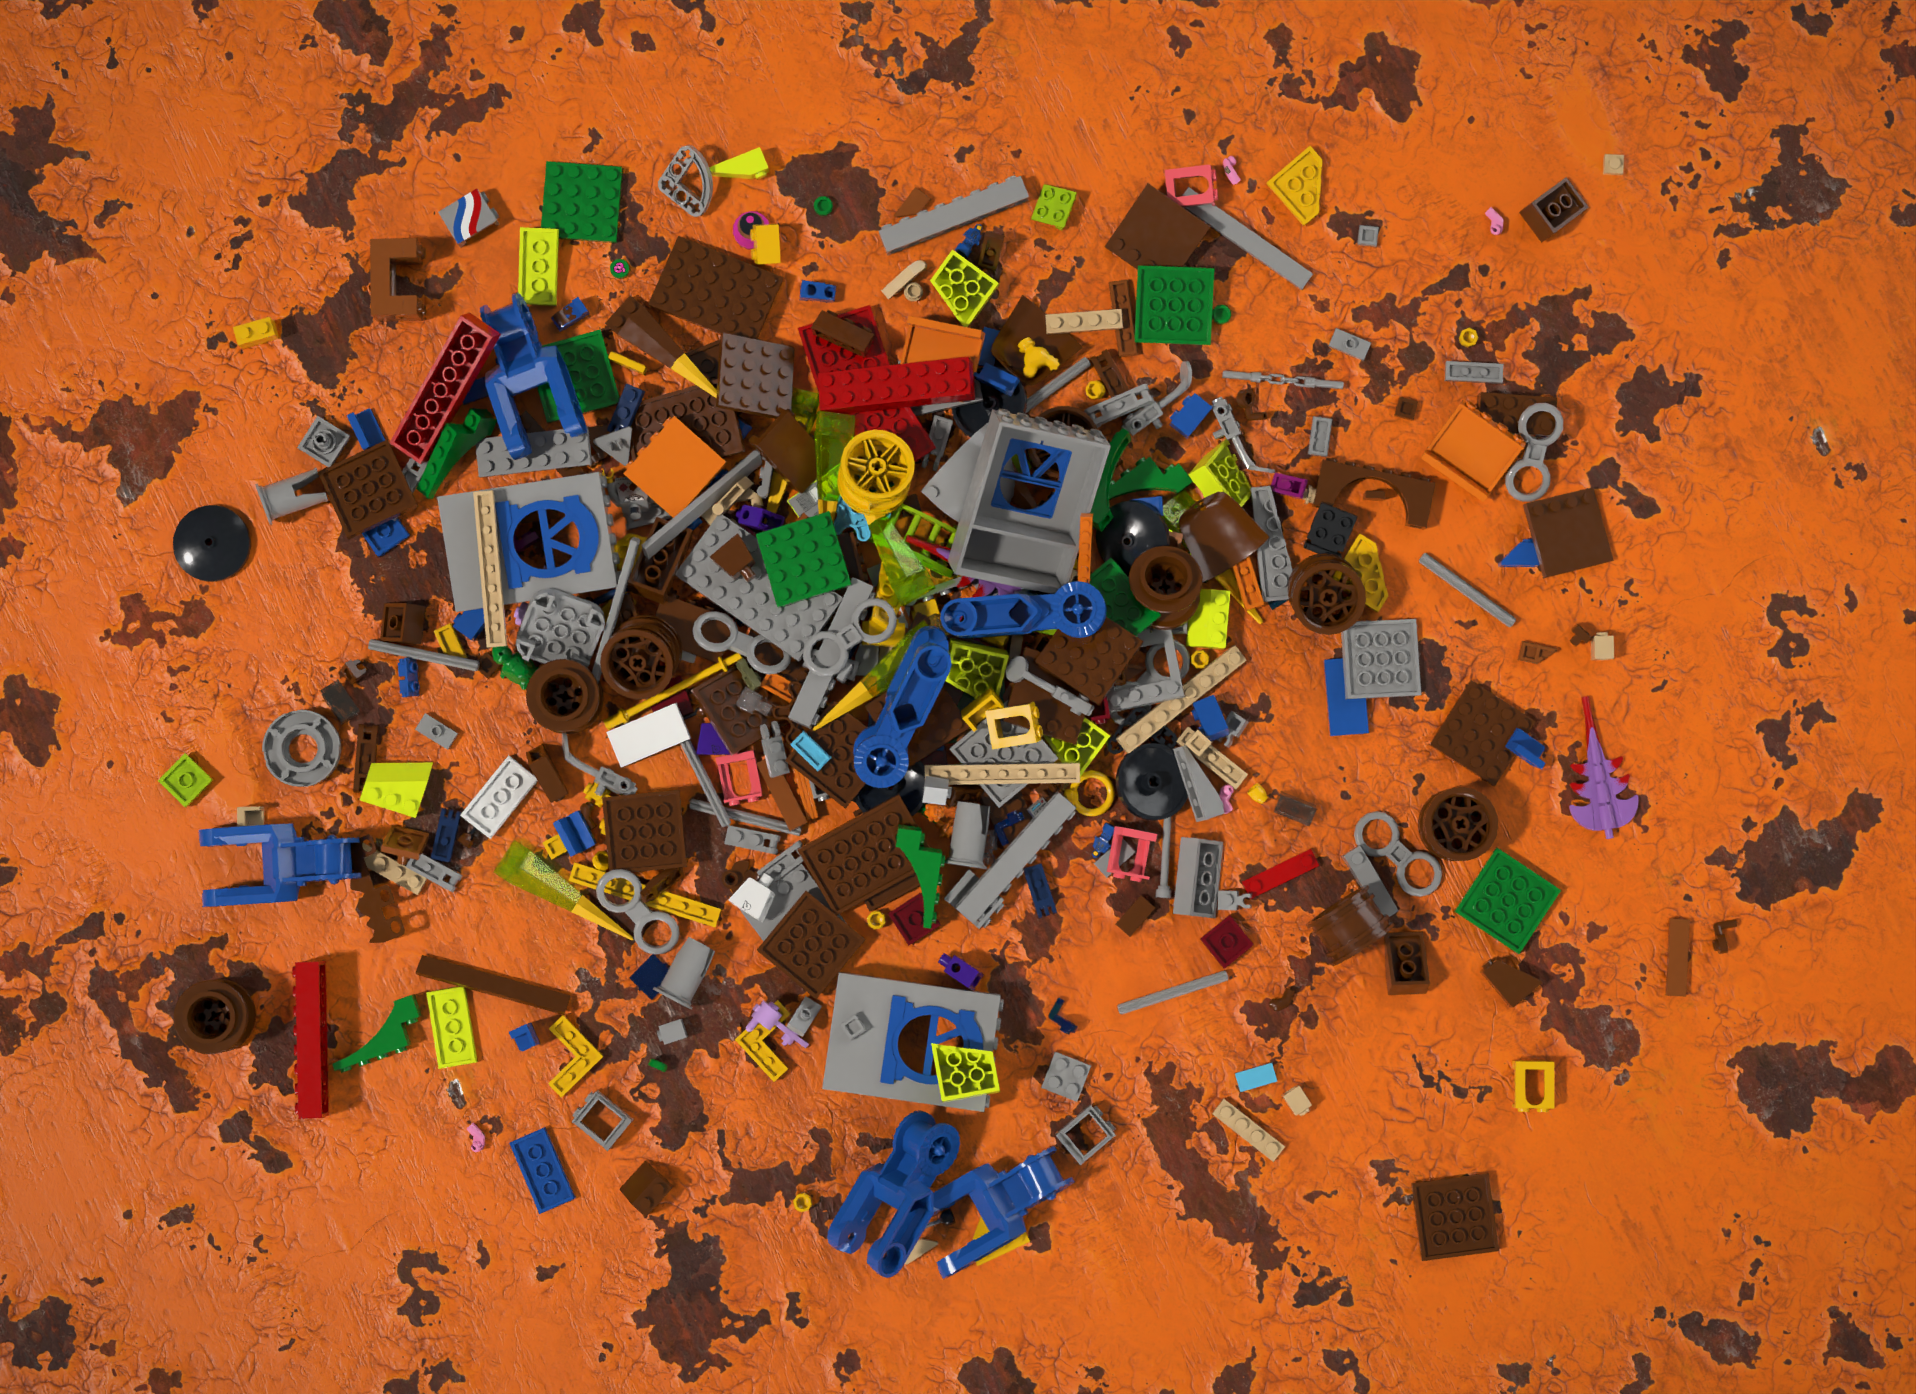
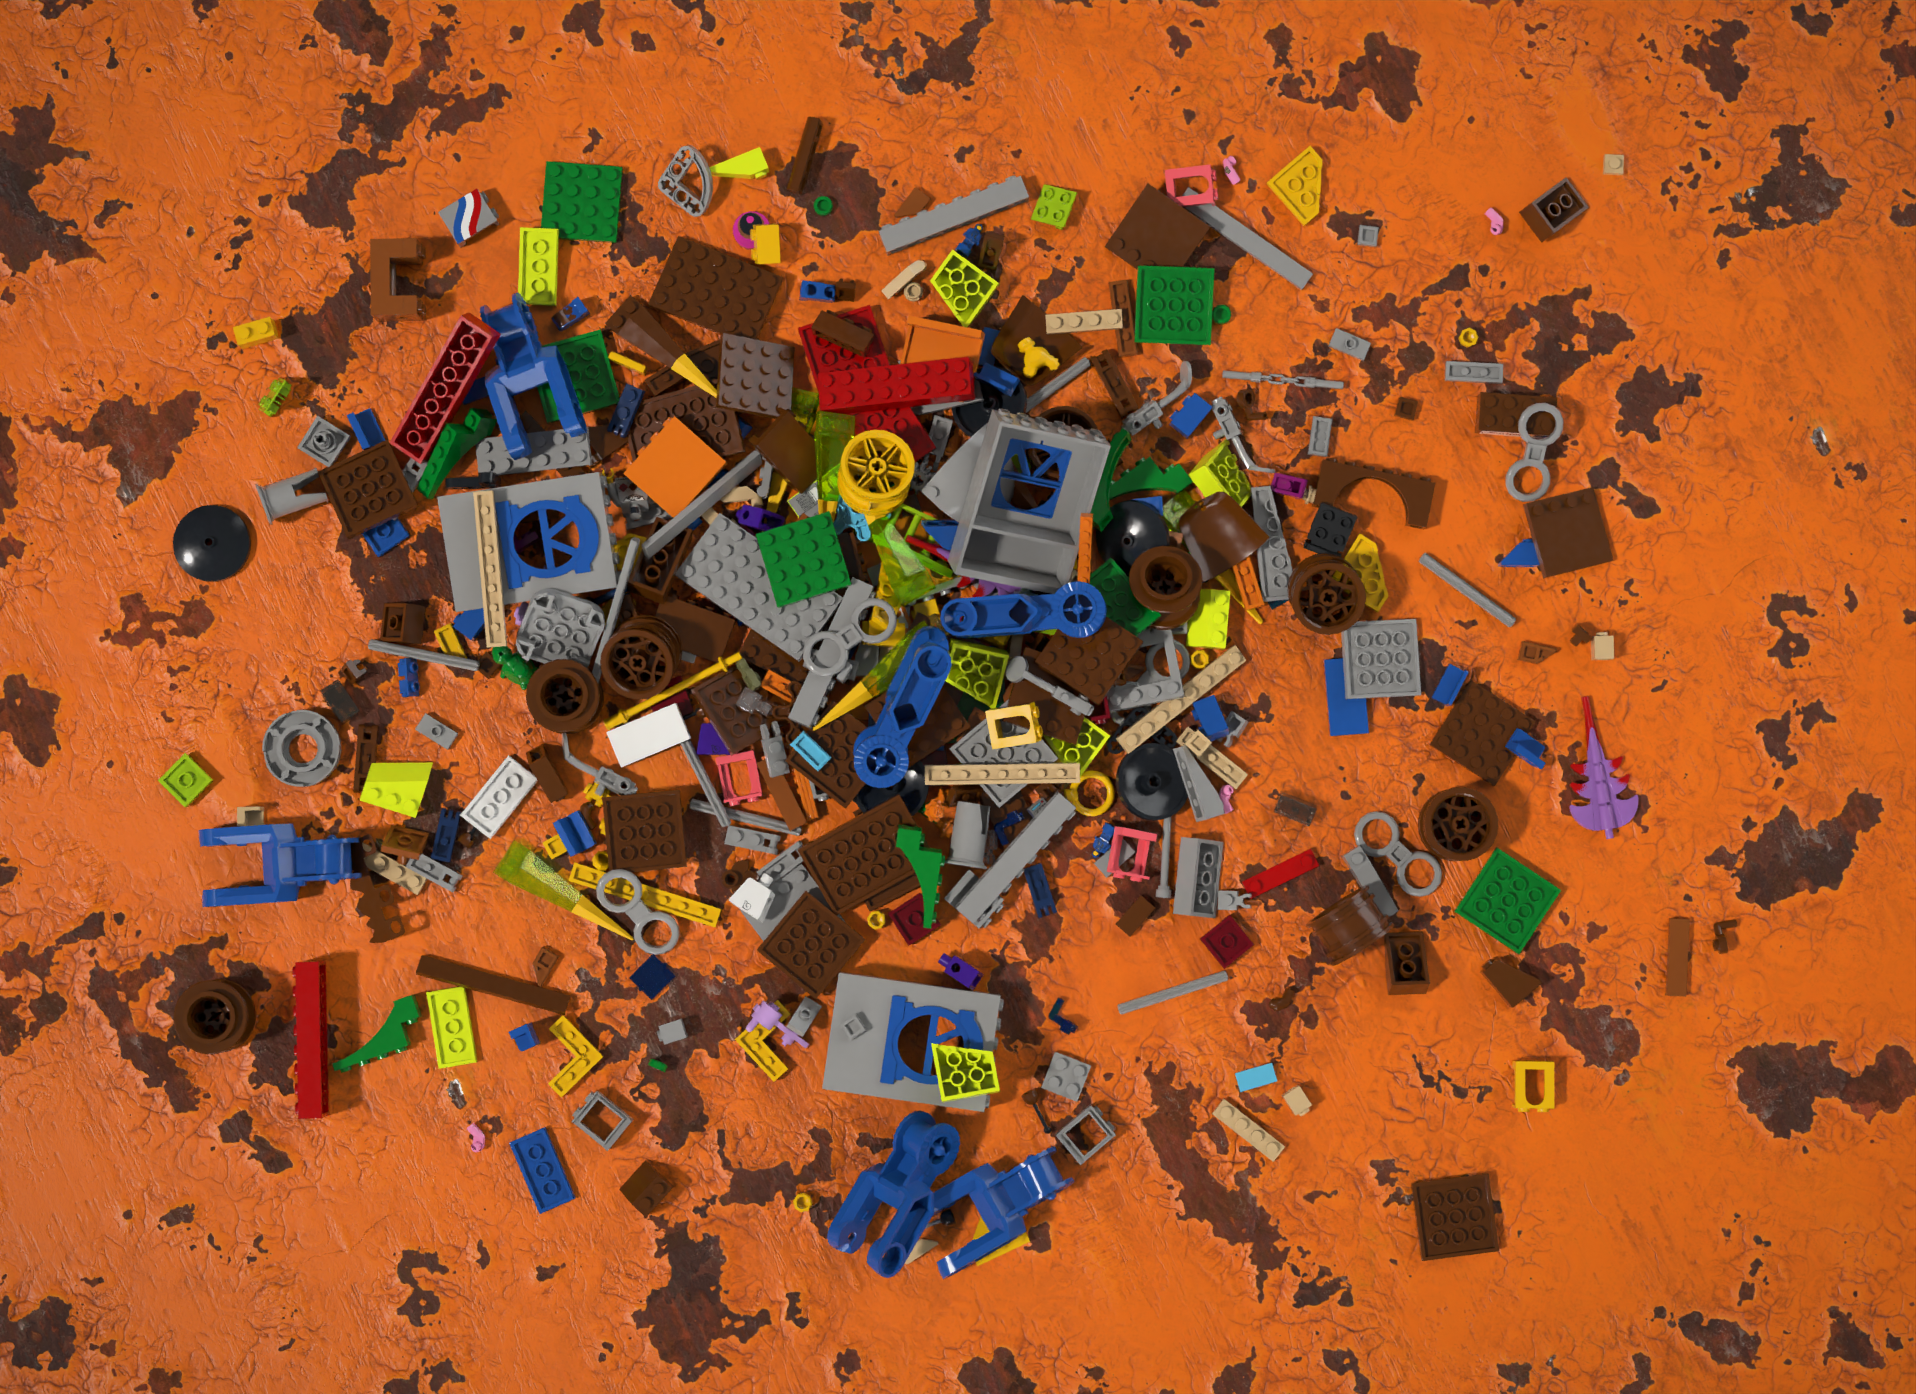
(266, 403): none -> lime hinge
(485, 480): none -> black beam
(543, 964): none -> dark orange tile
(616, 444): light grey piece -> none
(619, 268): green tile -> none
(661, 883): reddish brown hinge -> none
(664, 381): none -> reddish brown panel
(686, 972): light grey piece -> none
(732, 496): tan piece -> none
(735, 559): reddish brown torso -> none
(737, 642): light grey bar -> none
(804, 155): none -> reddish brown brick
(845, 291): none -> reddish brown tile
(926, 476): none -> light grey gear
(936, 790): light grey brick -> none
(942, 531): none -> blue slope
(975, 711): yellow panel -> none
(1031, 1098): none -> hinge
(1095, 390): yellow tile -> none
(1120, 405): light grey plate -> none
(1257, 793): yellow hose -> none
(1374, 495): reddish brown tile -> none
(1449, 685): none -> blue panel
(1473, 450): orange panel -> none

